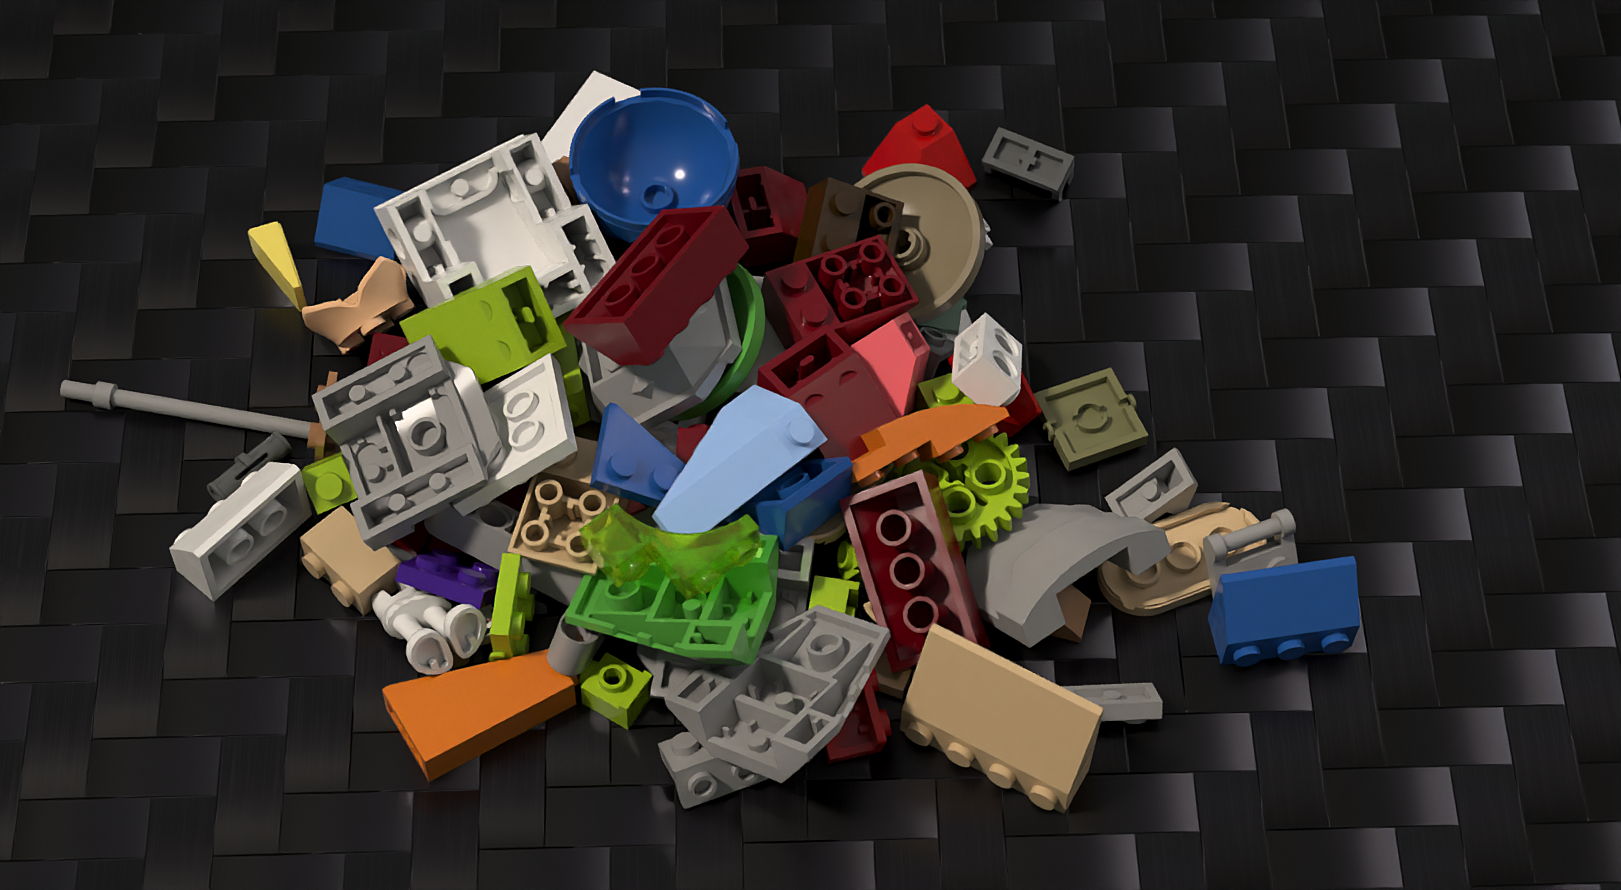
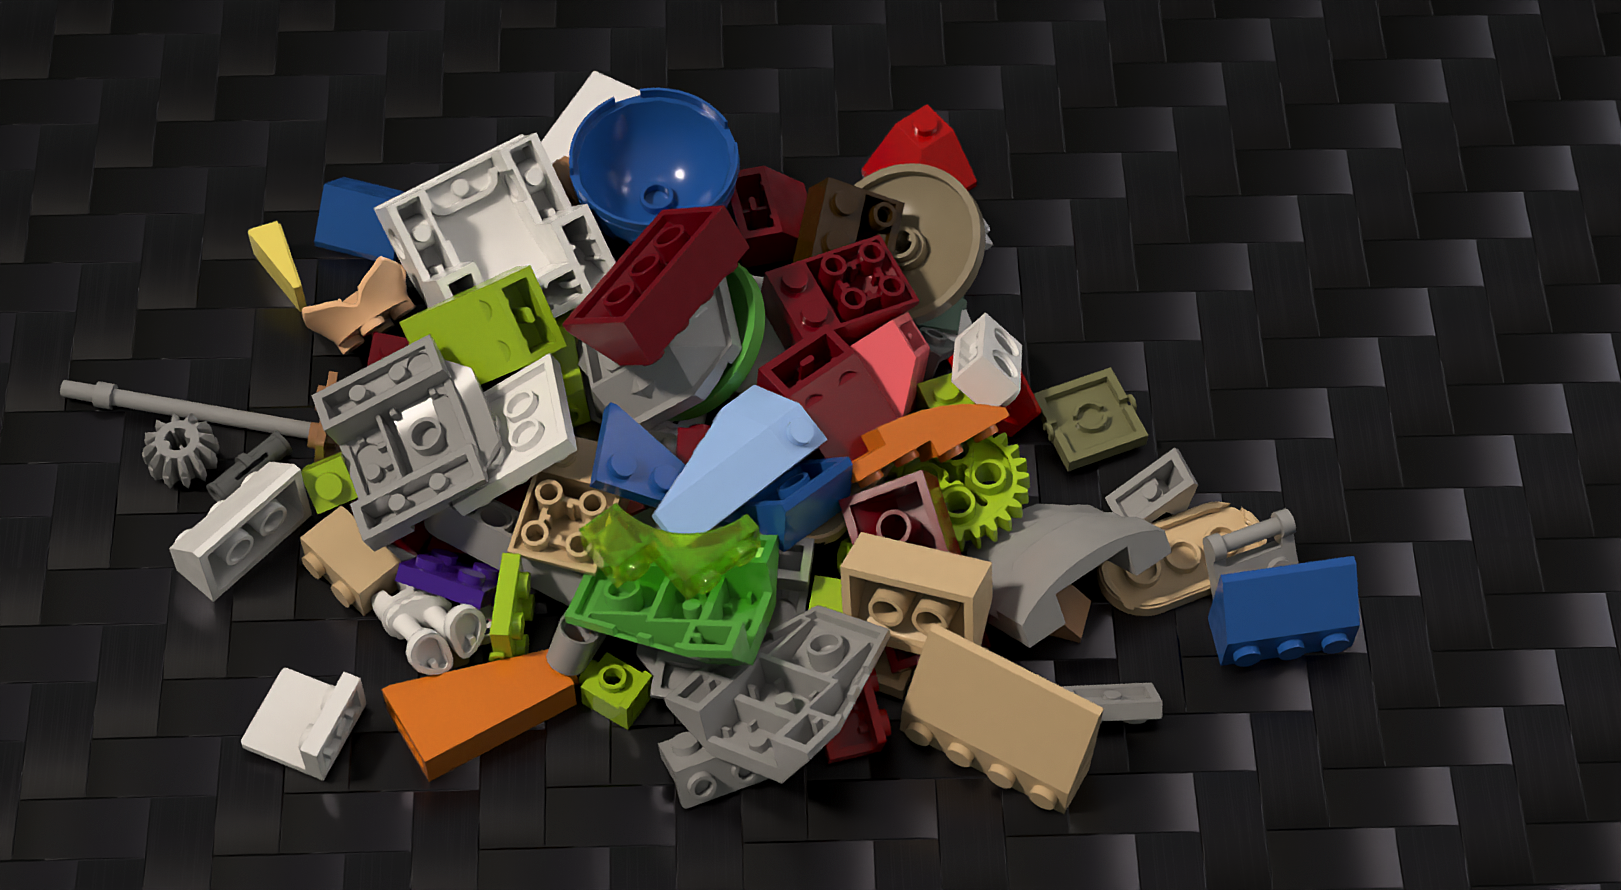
(180, 450): none -> light grey gear
(305, 721): none -> white bracket
(914, 587): none -> tan slope
(1029, 162): dark grey hinge -> none

